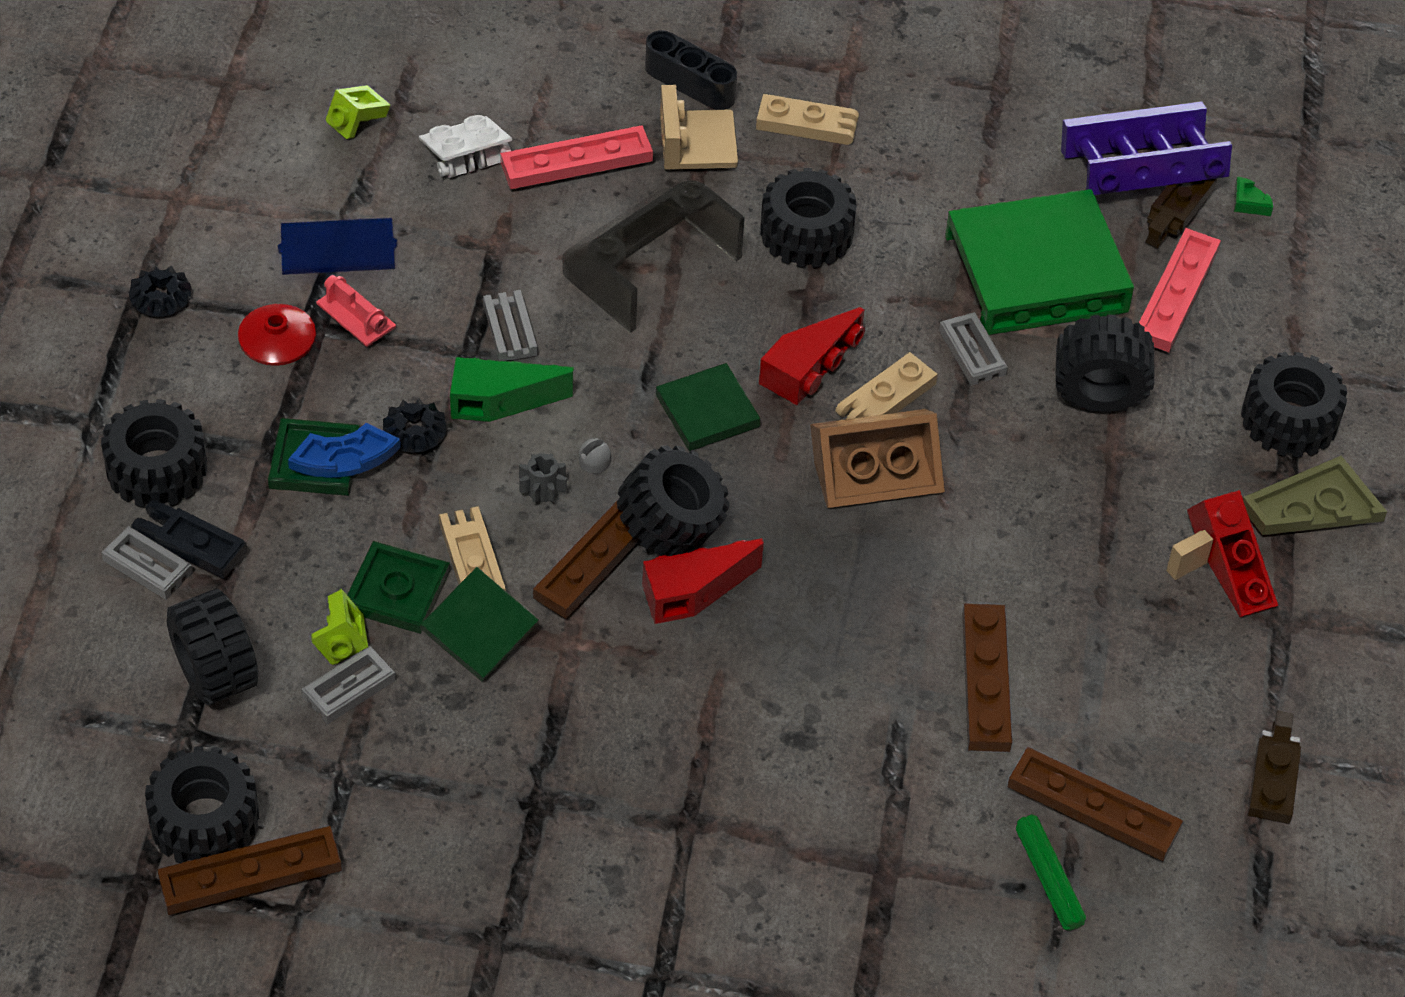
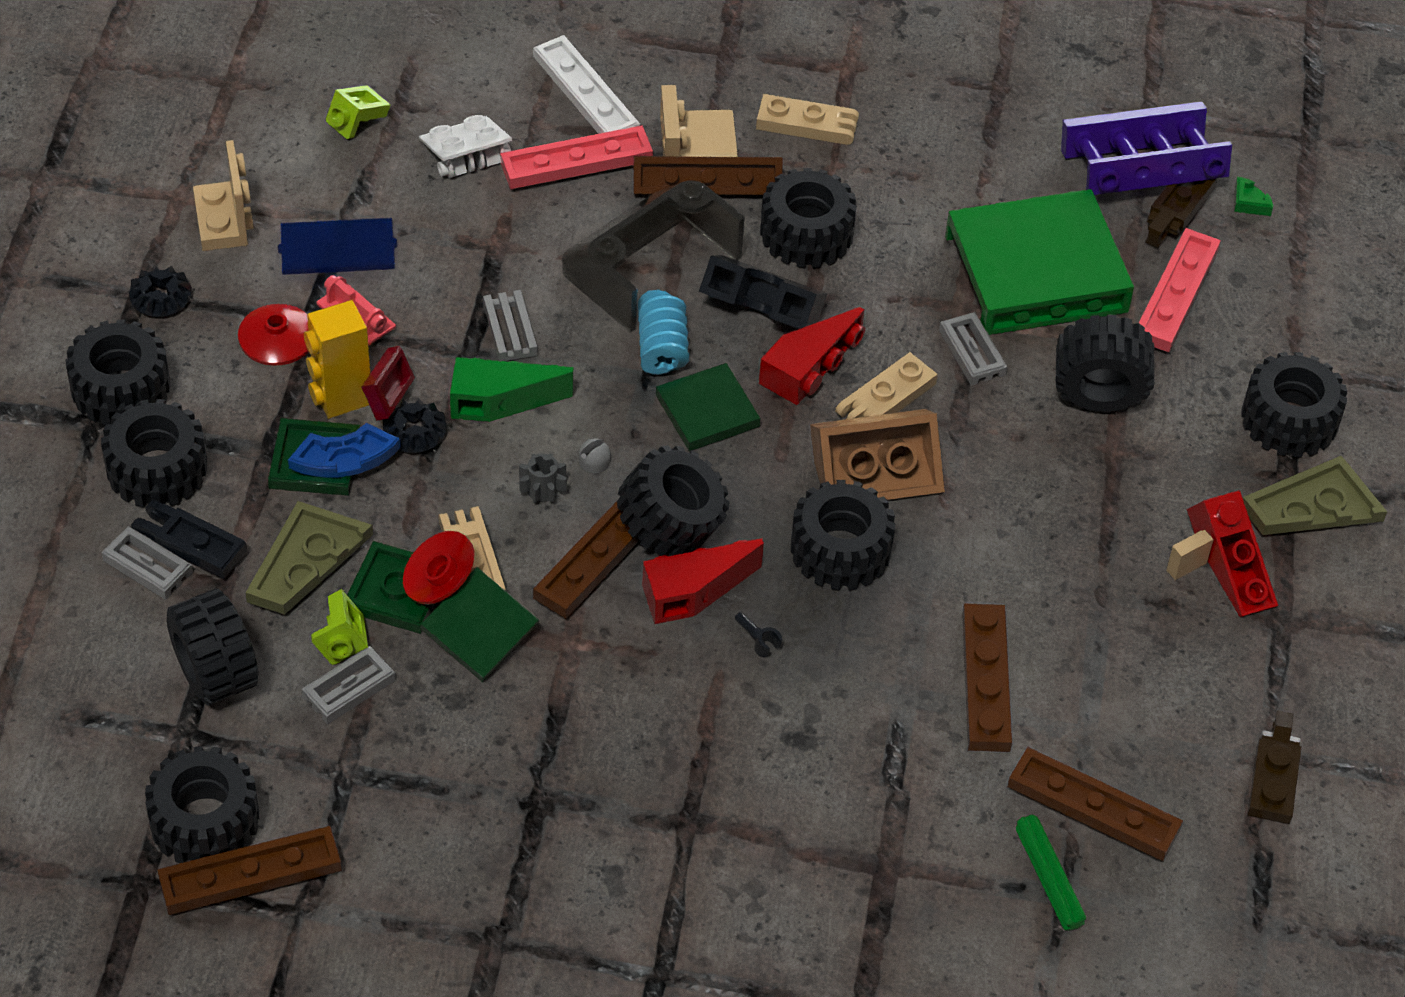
(114, 349): none -> black tyre
(221, 207): none -> tan bracket
(304, 555): none -> olive wing
(338, 358): none -> yellow brick
(388, 382): none -> dark red tile
(438, 567): none -> red dish
(583, 86): none -> white tile
(662, 332): none -> medium azure piece
(691, 70): black beam -> none
(720, 174): none -> reddish brown plate
(760, 635): none -> black hand
(763, 291): none -> black arch
(837, 559): none -> black tyre

